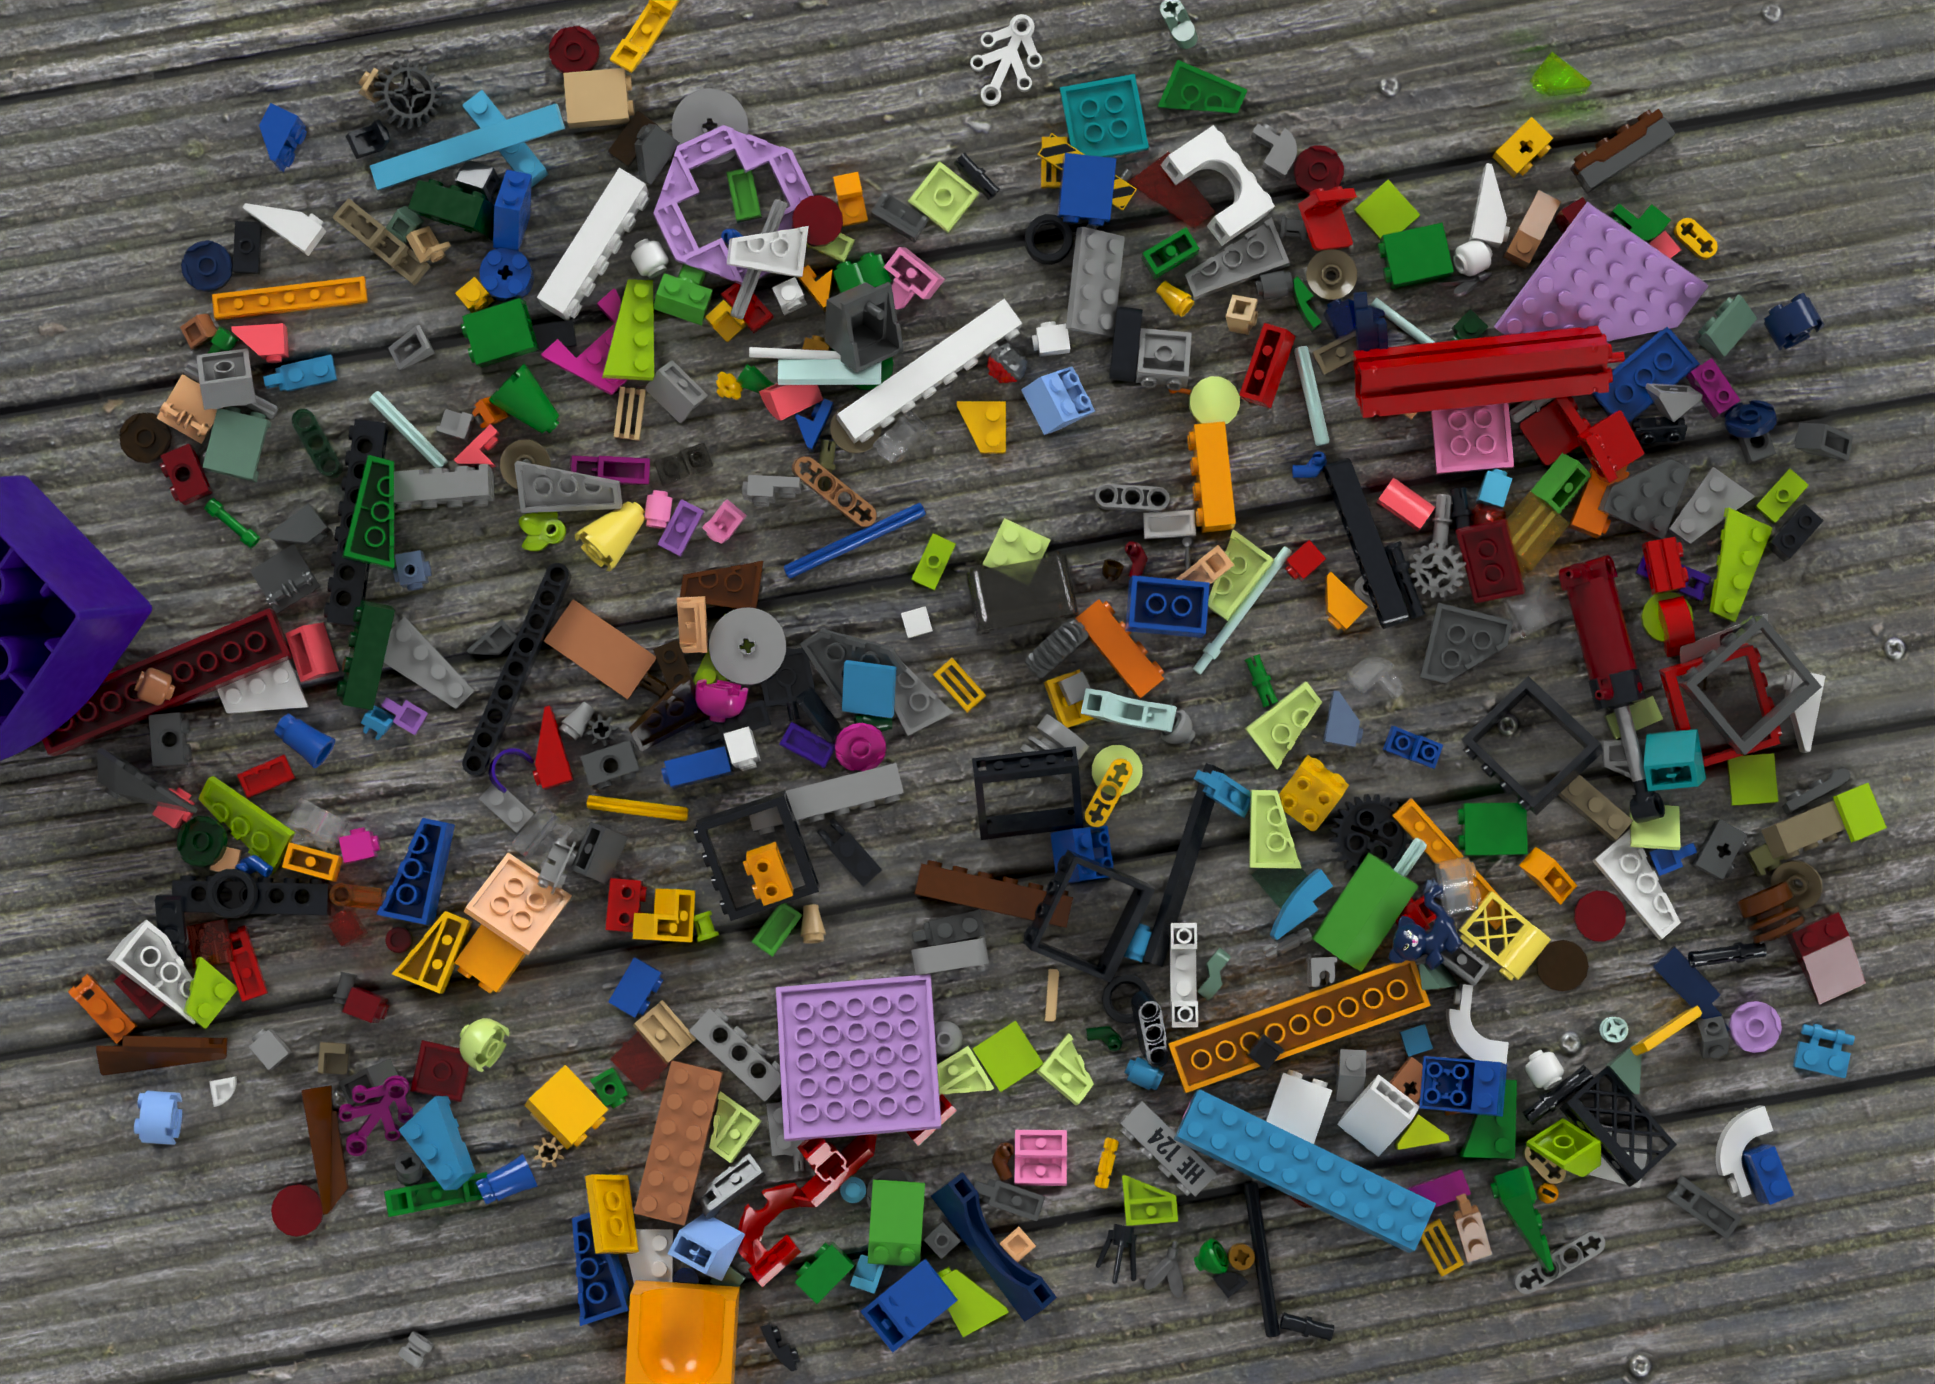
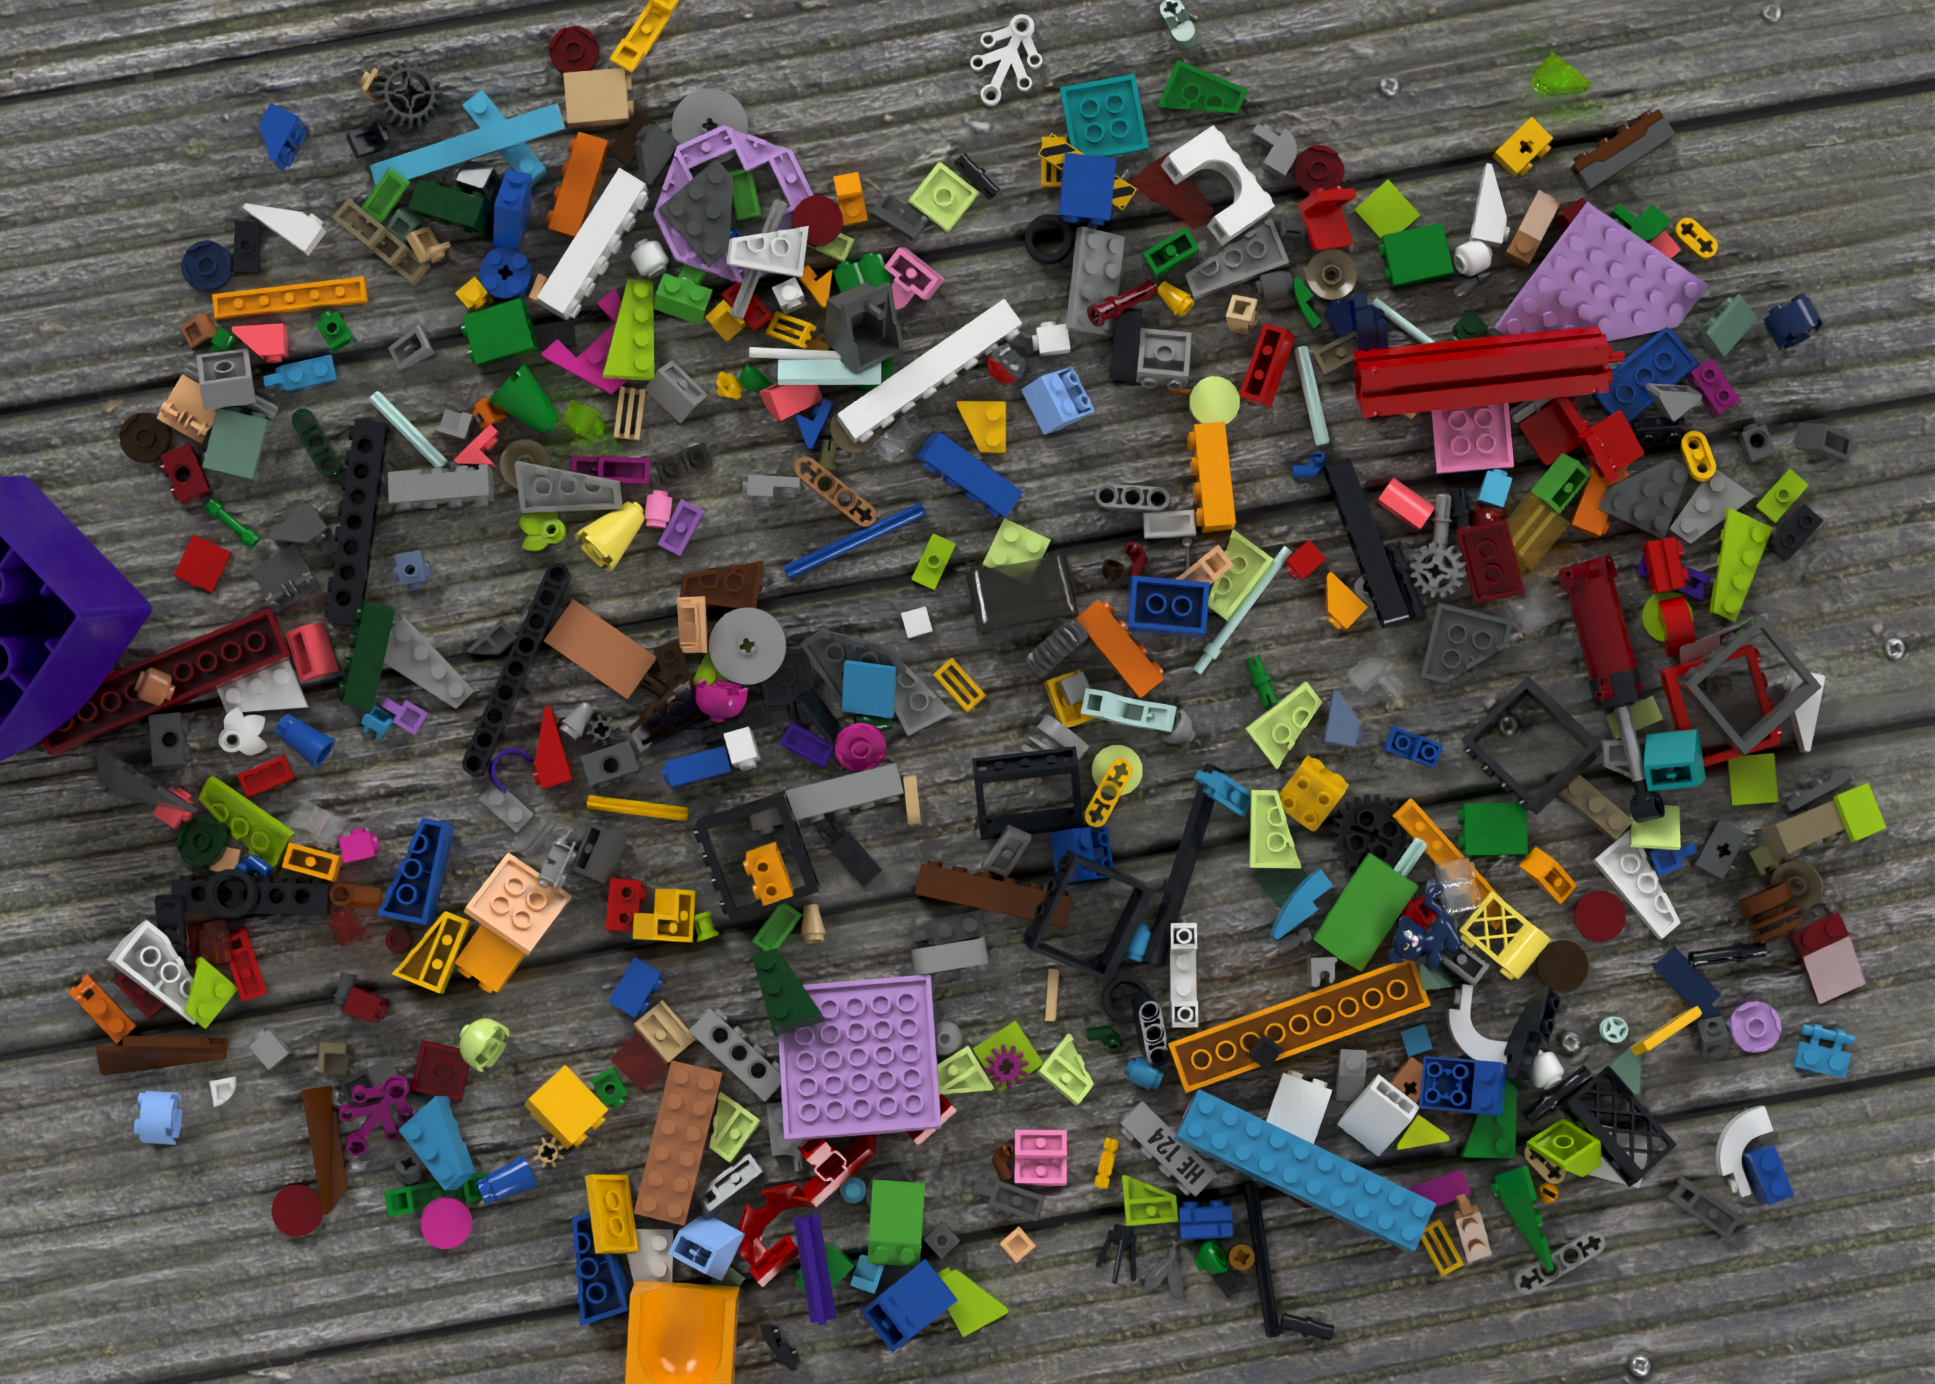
(202, 564): none -> red piece
(246, 731): none -> white plate
(339, 338): none -> green brick
(372, 522): green wedge -> none
(386, 195): none -> bright green tile
(418, 1345): light grey wheel -> none
(446, 1222): none -> dark pink tile
(537, 287): none -> light nougat tile
(578, 186): none -> orange brick
(583, 421): none -> clear neon green brick
(686, 1275): clear blue plate -> none
(703, 212): none -> dark grey plate
(724, 522): bright pink bracket -> none
(784, 995): none -> dark green wedge
(805, 335): none -> yellow tile
(815, 1268): none -> dark purple fence
(912, 800): none -> tan beam
(968, 474): none -> blue wedge
(999, 1061): none -> magenta gear
(1007, 851): none -> light grey plate
(1021, 1287): dark blue arch -> none
(1114, 306): none -> dark red pin
(1205, 1221): none -> blue brick
(1213, 982): sand green piece -> none
(1530, 1030): none -> black slope
(1699, 457): none -> yellow plate
(1750, 419): dark blue tile -> none

